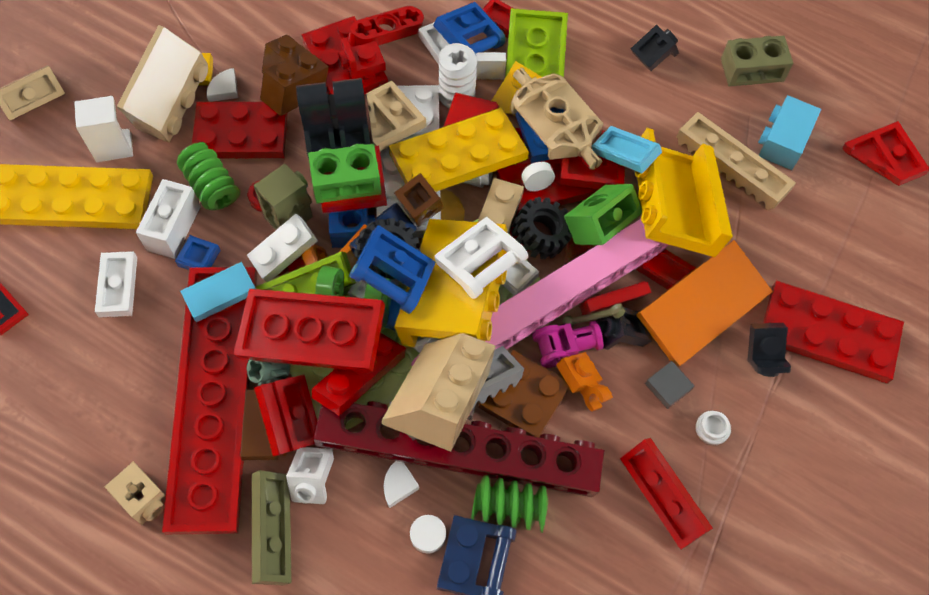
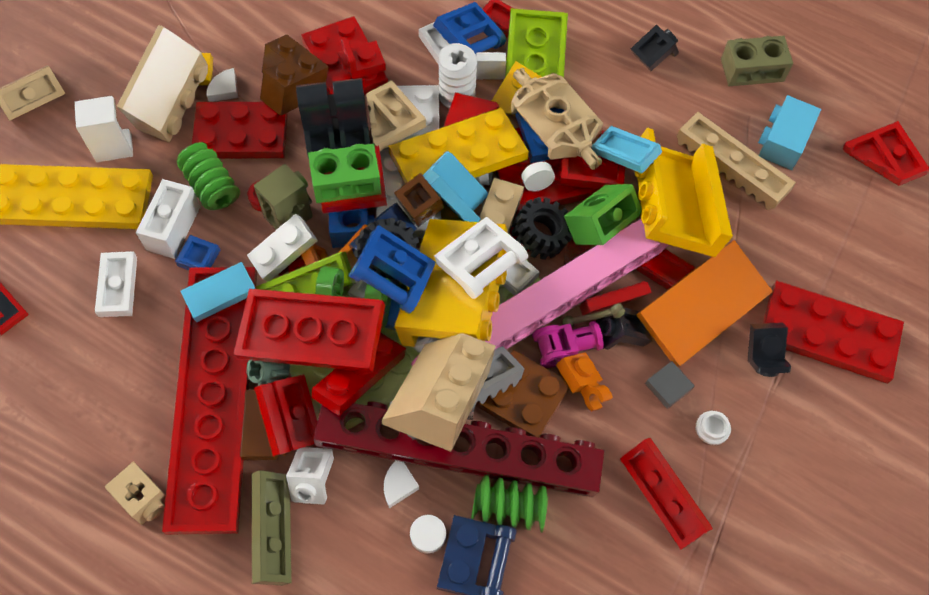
(404, 21): red beam -> none
(456, 187): none -> medium azure panel

